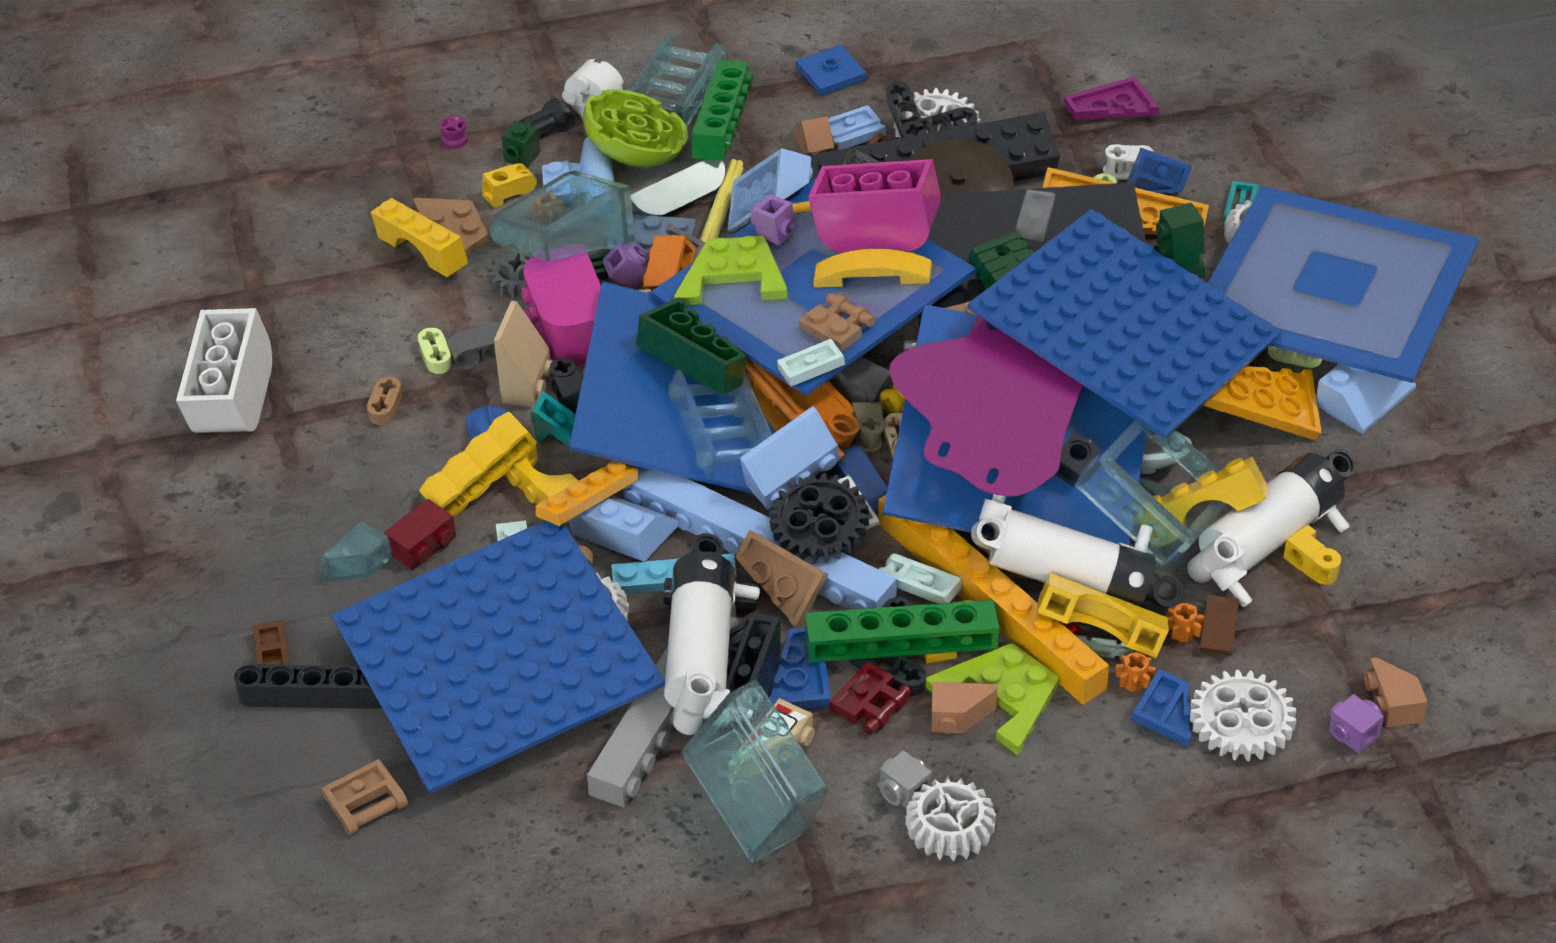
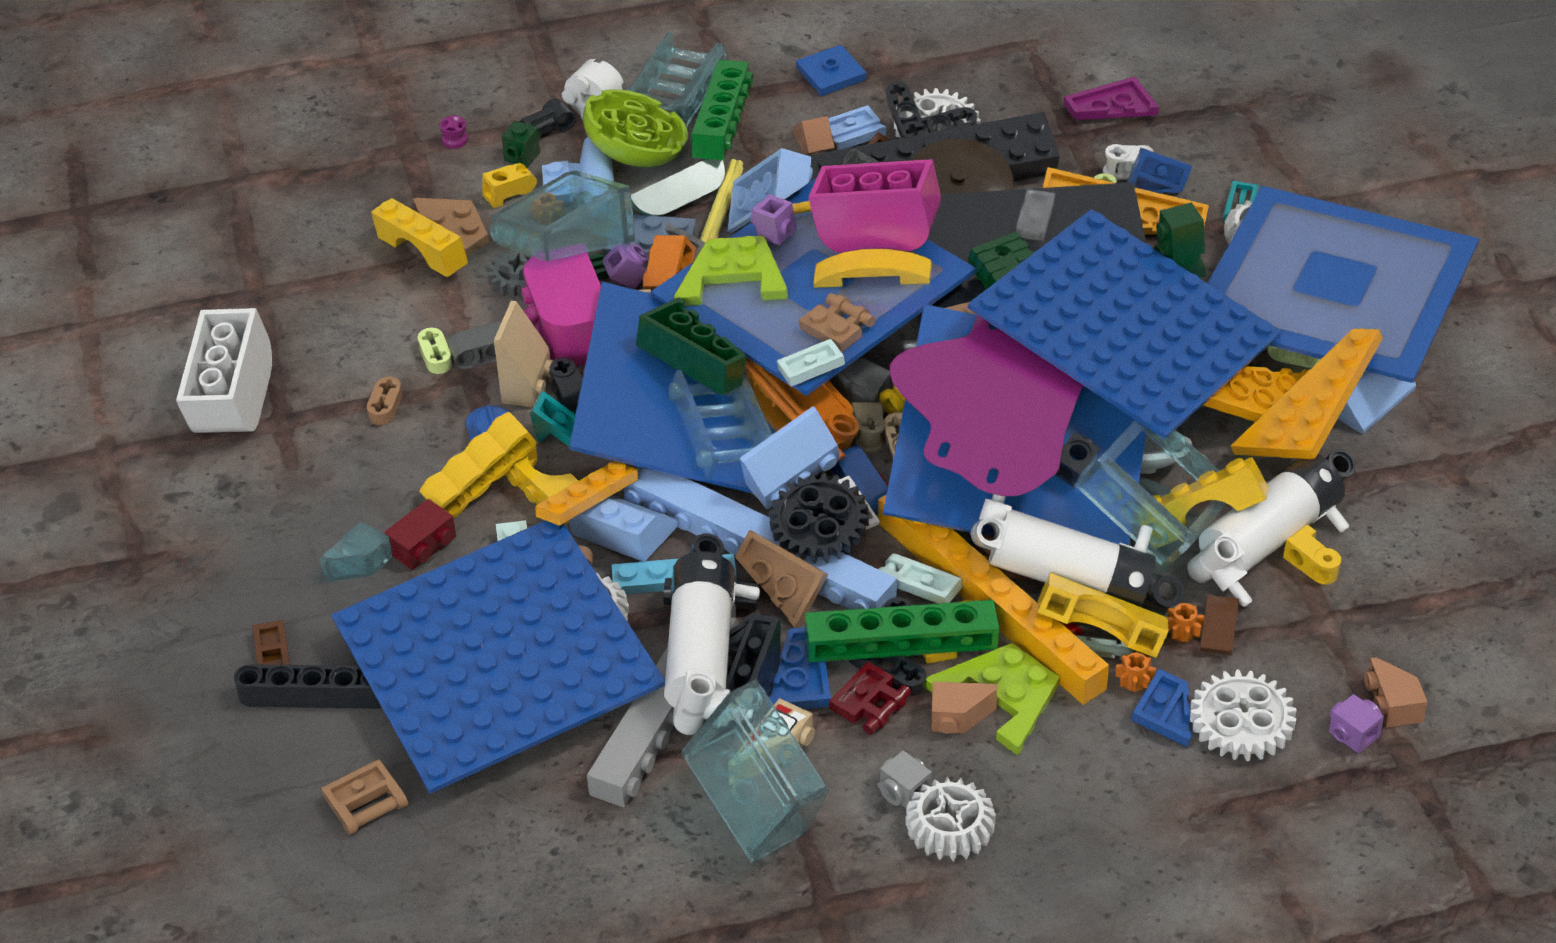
(1310, 408): none -> light orange wing

